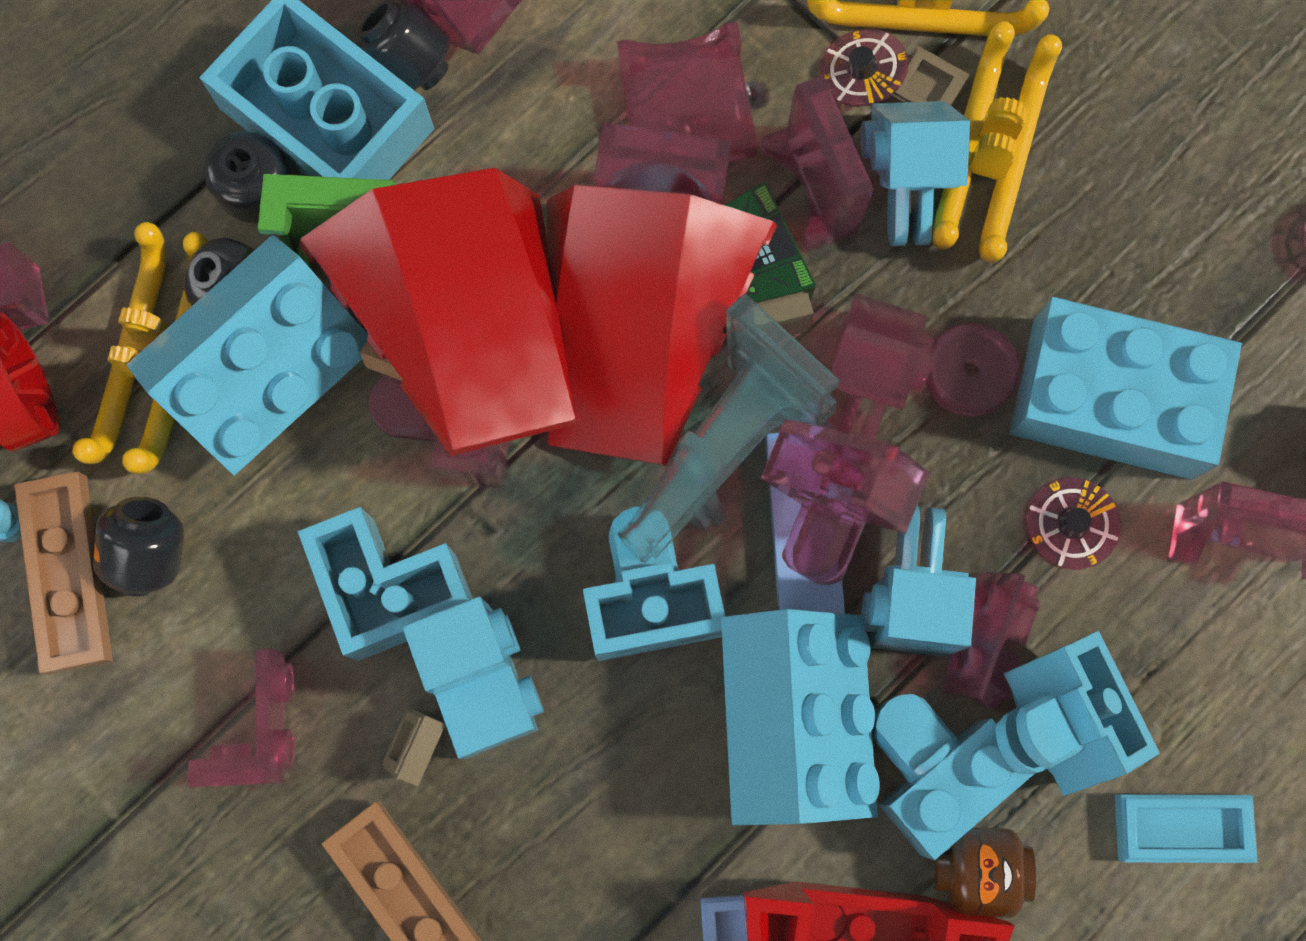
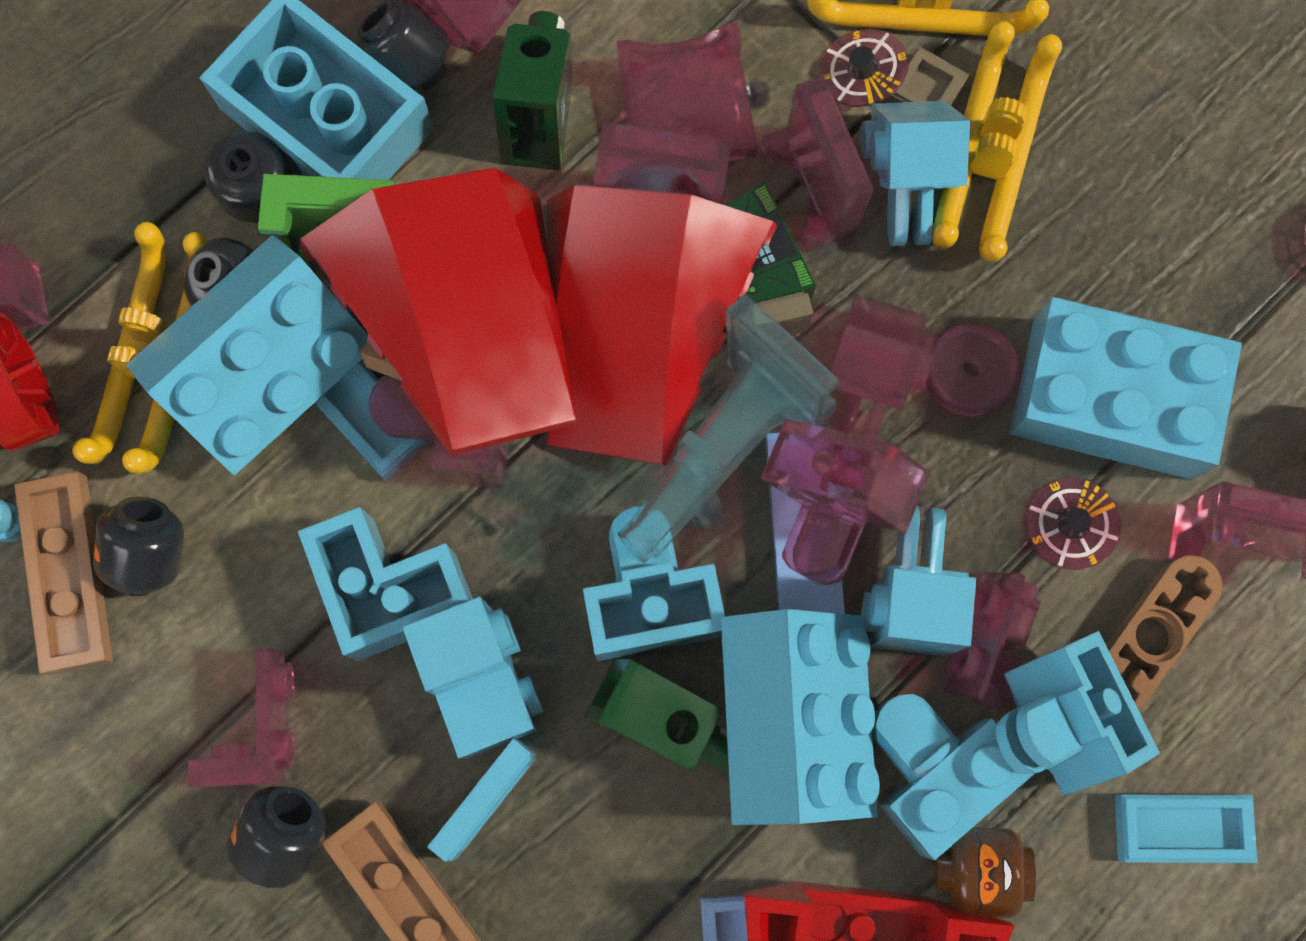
(276, 836): none -> black head
(348, 409): none -> medium azure tile
(413, 746): dark tan tile -> none
(482, 801): none -> medium azure tile
(539, 75): none -> dark green torso
(639, 705): none -> dark green torso
(1194, 610): none -> medium nougat beam

